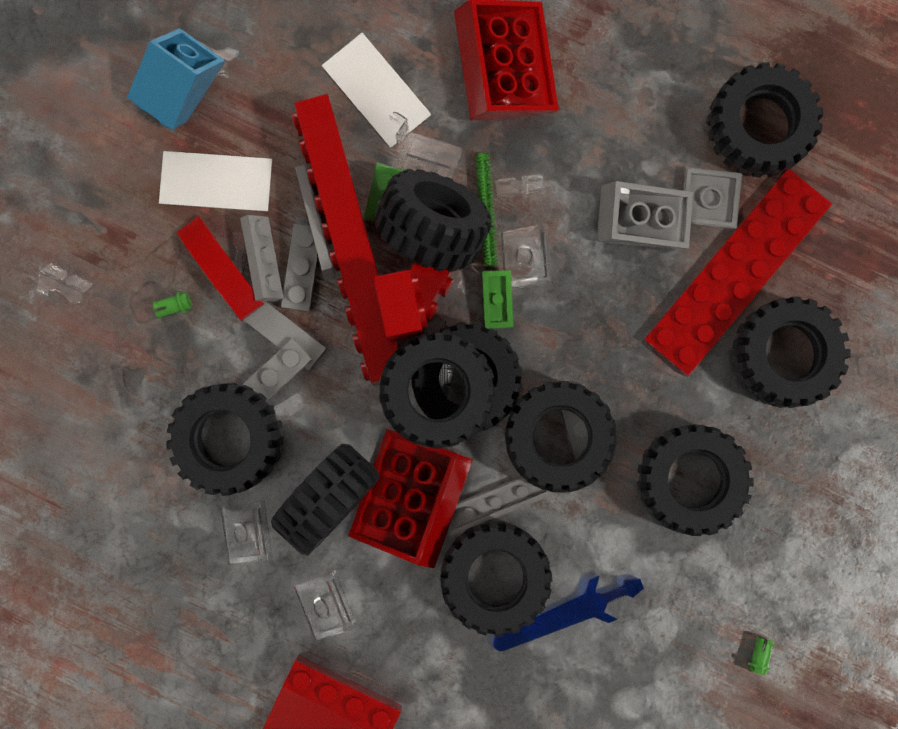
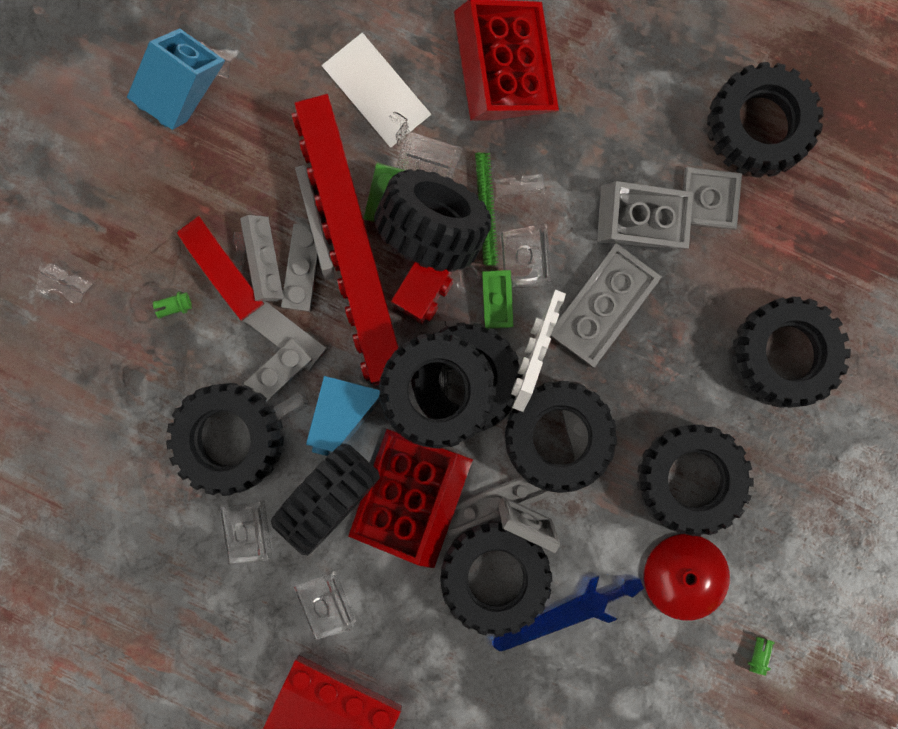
(215, 181): white sticker -> none
(339, 413): none -> dark azure slope
(398, 305): red brick -> none
(528, 524): none -> light grey tile
(536, 350): none -> white wing
(605, 305): none -> light grey plate
(666, 575): none -> red dish
(737, 272): red plate -> none

